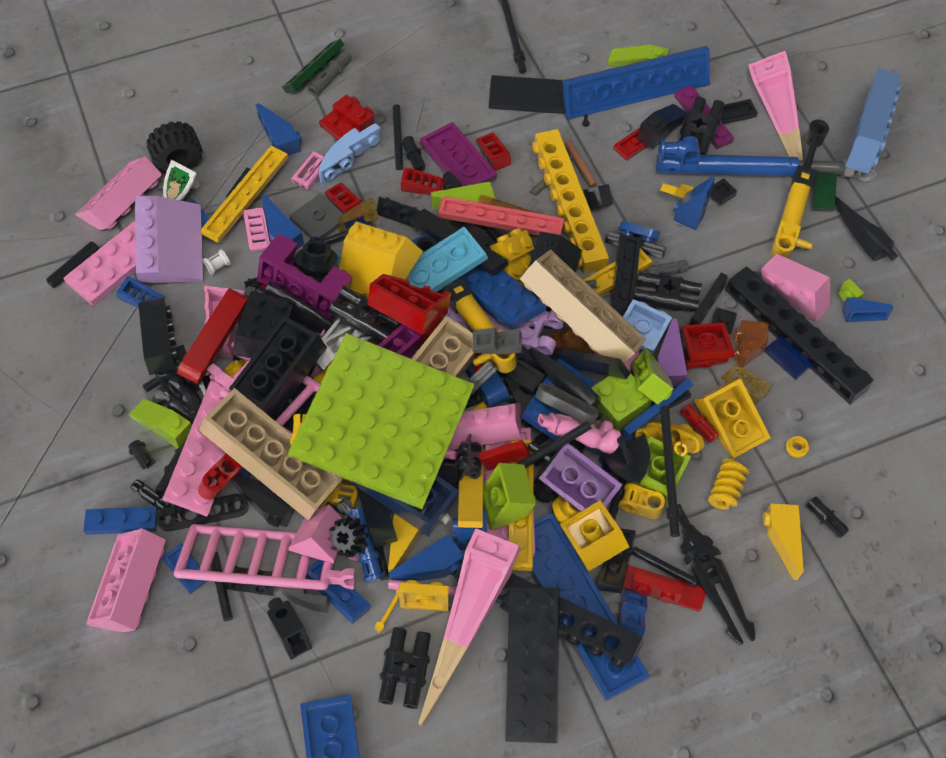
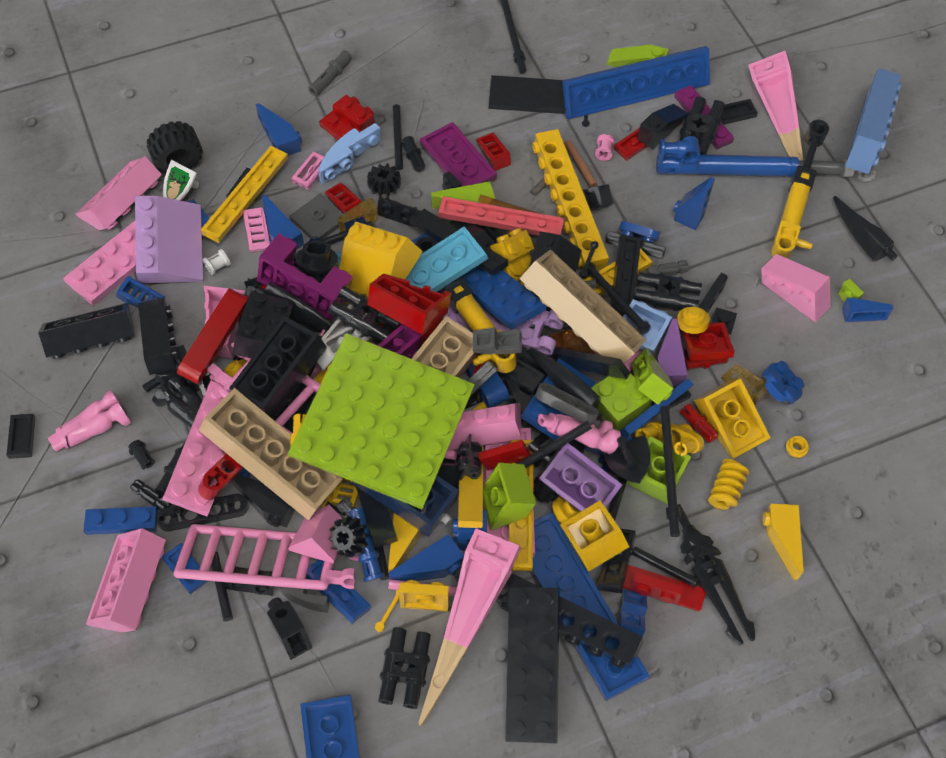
(21, 436): none -> black tile
(83, 254): black axle -> none
(86, 330): none -> black slope
(90, 422): none -> bright pink piece
(162, 422): lime slope -> none
(318, 62): dark green plate -> none
(383, 179): none -> black gear
(416, 175): red slope -> none
(583, 273): none -> black hinge
(604, 150): none -> bright pink bush
(640, 499): yellow piece -> none
(643, 326): none -> black bar
(672, 190): yellow slope -> none
(693, 320): none -> yellow plate
(723, 191): black plate -> none
(752, 341): clear orange slope -> none
(783, 382): none -> blue plate
(788, 357): clear blue tile -> none
(825, 192): dark green slope -> none
(827, 517): black axle -> none
(834, 373): black brick -> none

